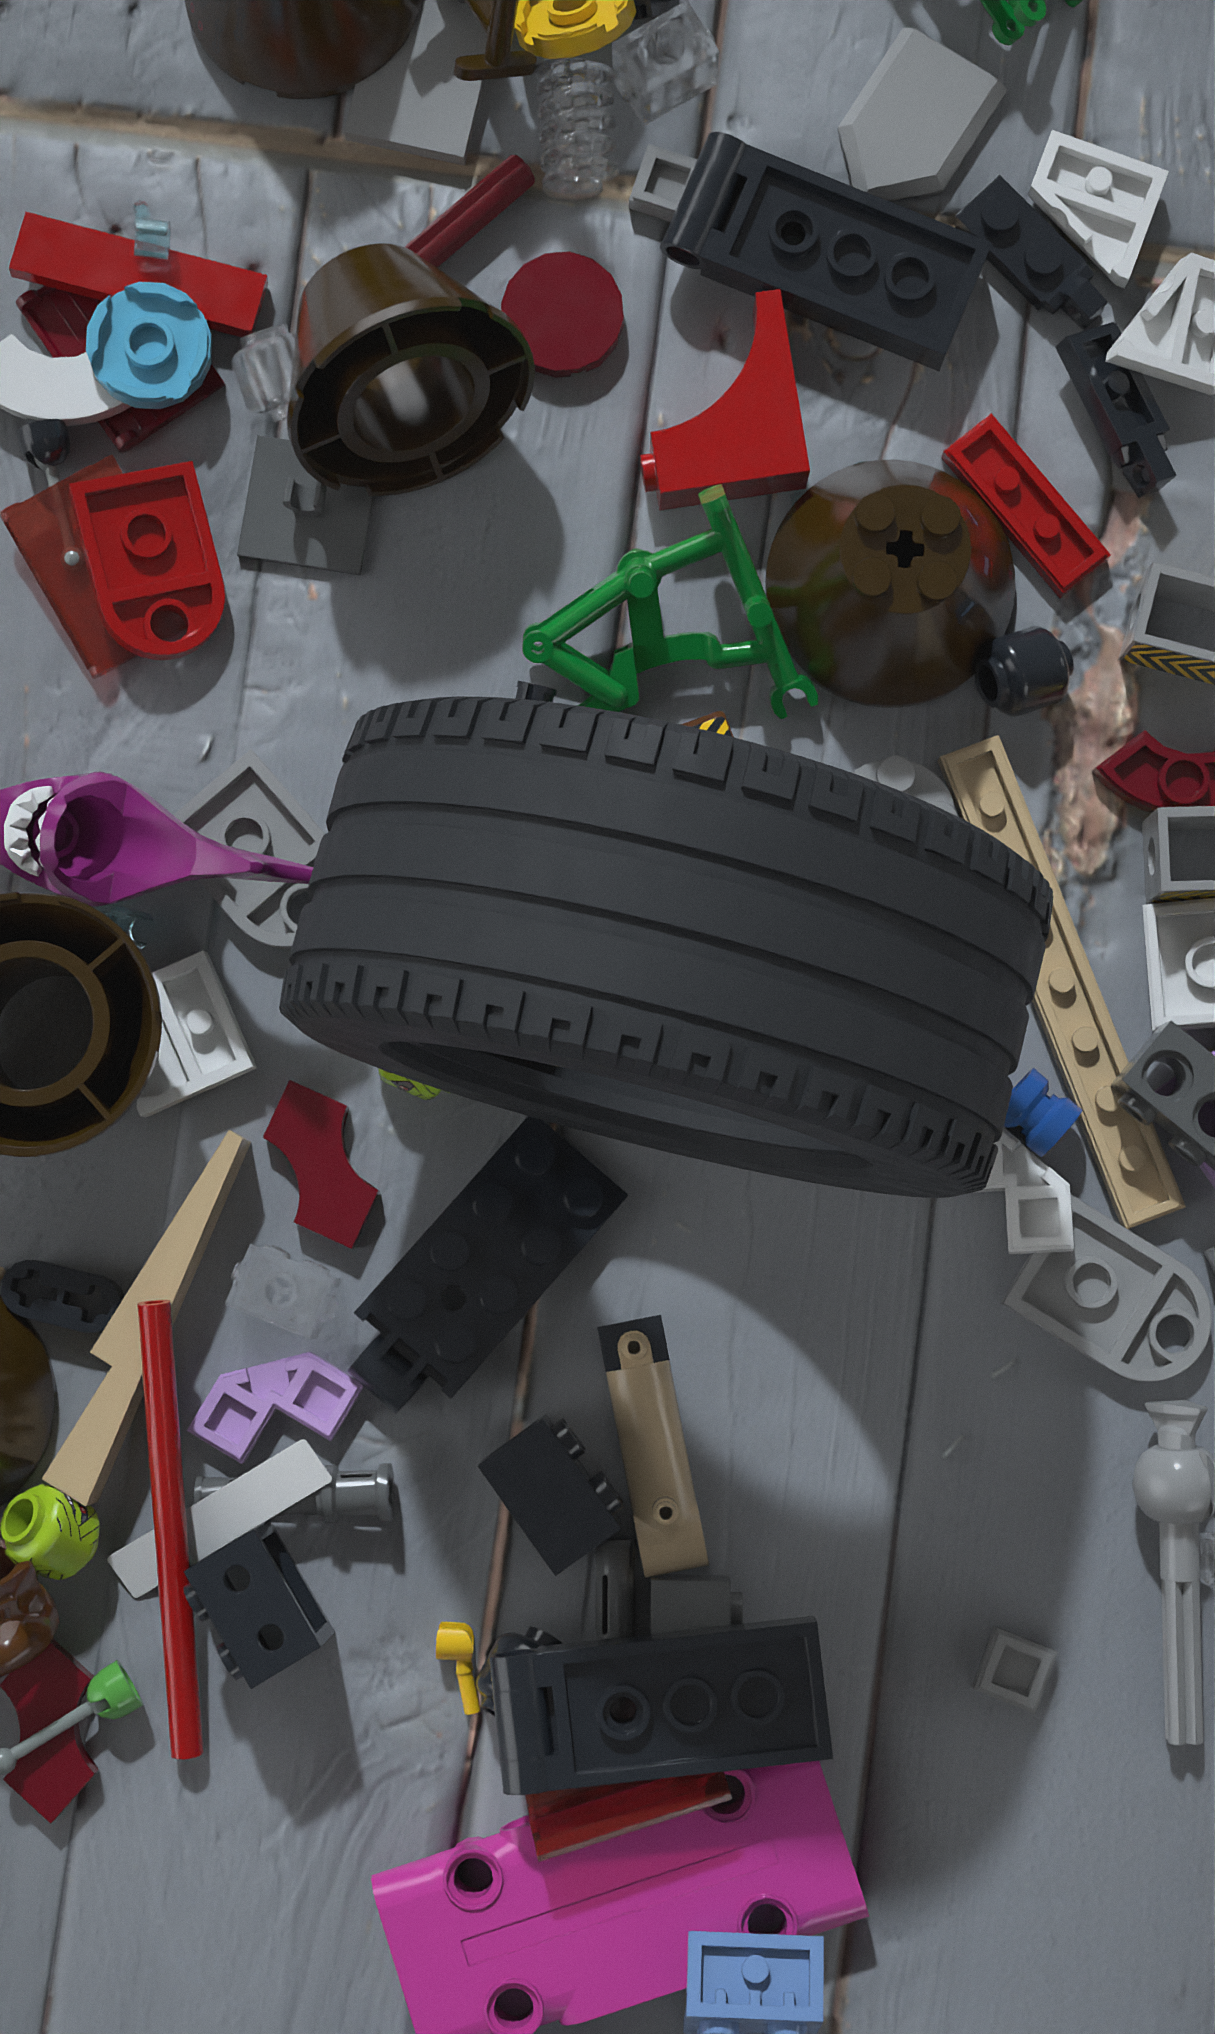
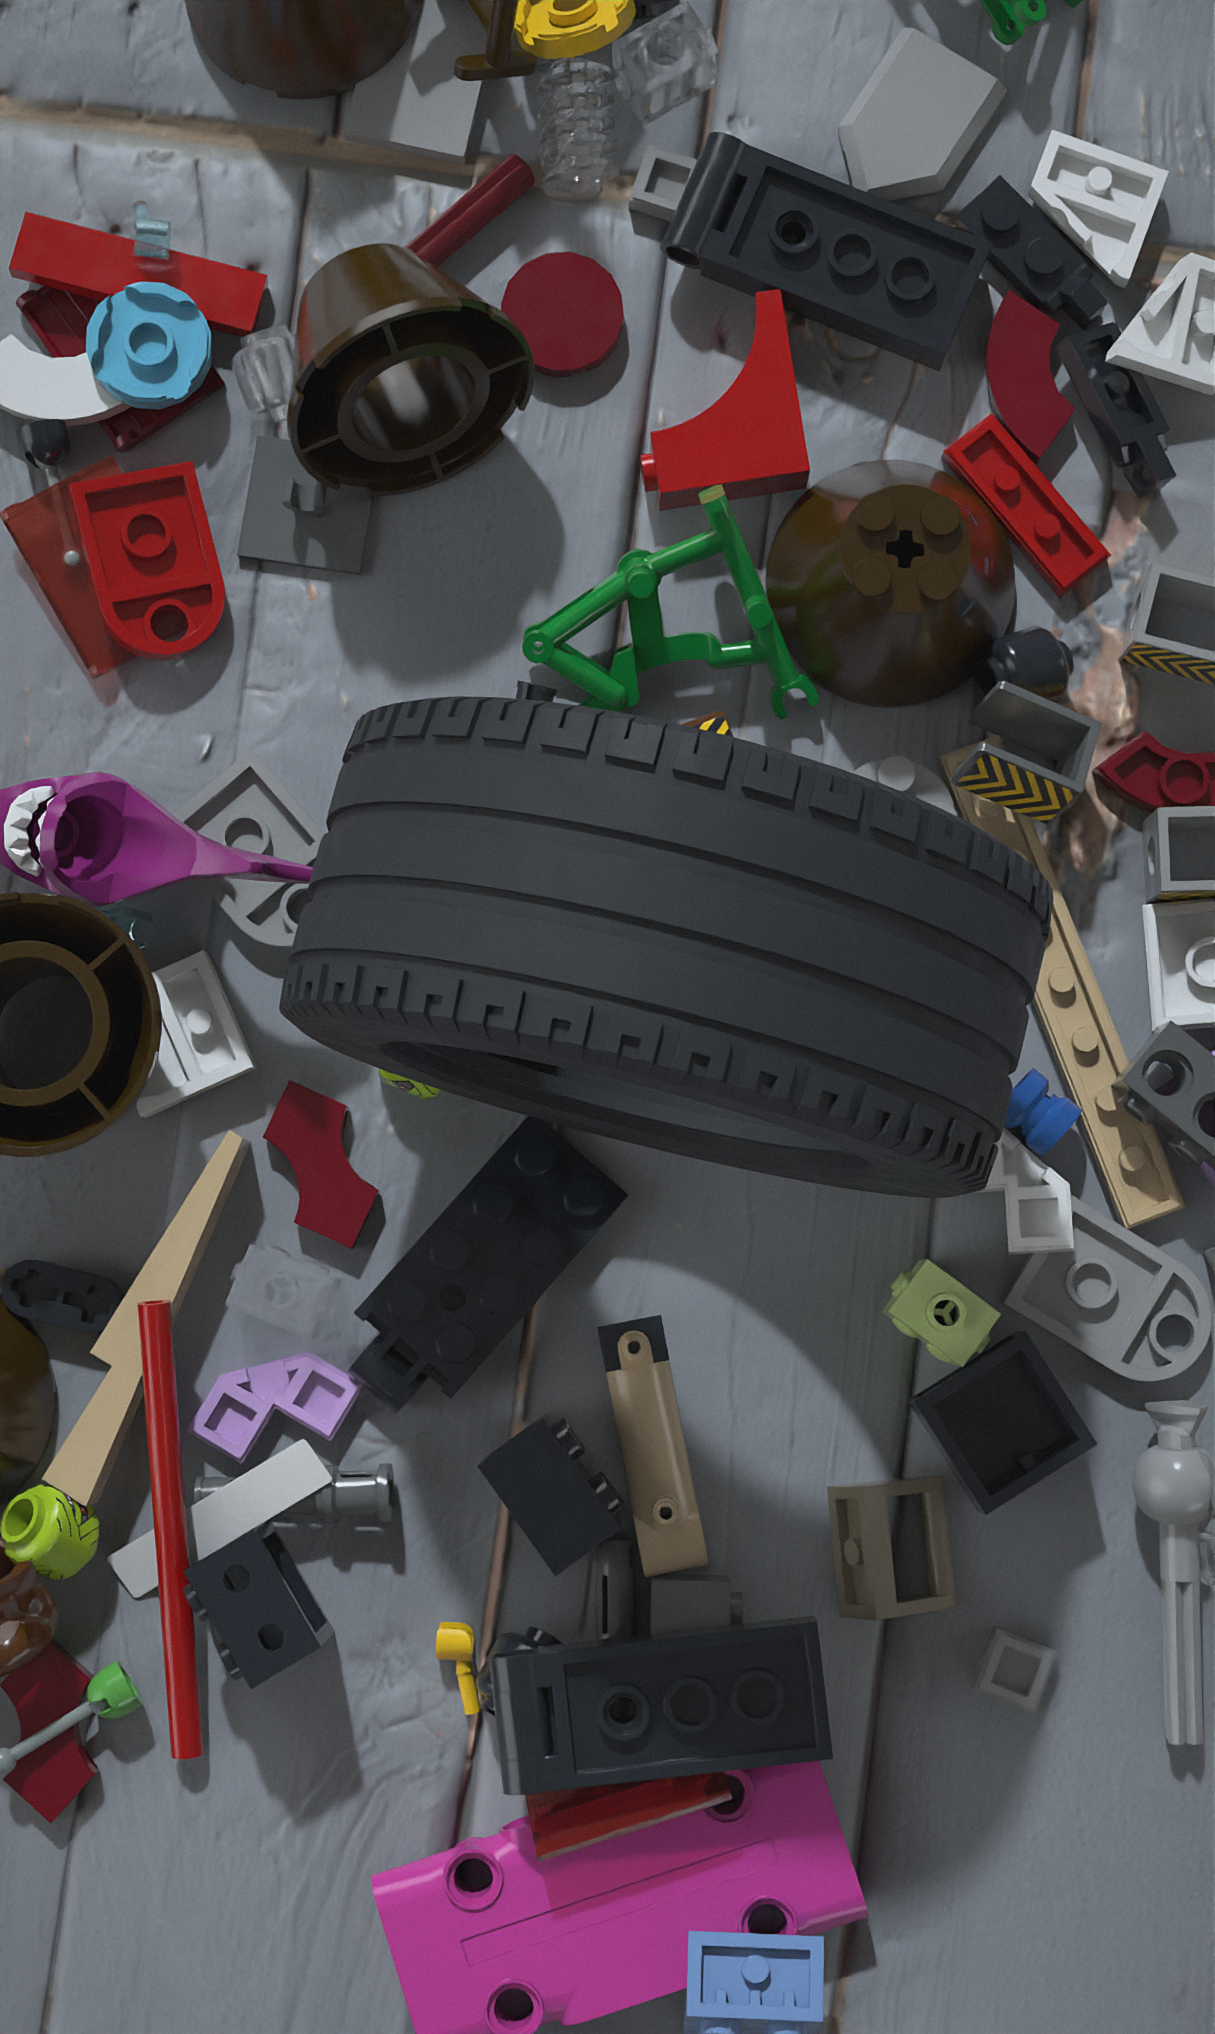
(865, 1553): none -> dark tan tile
(914, 1310): none -> yellowish green head
(1002, 1422): none -> black piece
(1021, 378): none -> dark red tile
(1041, 728): none -> dark grey piece

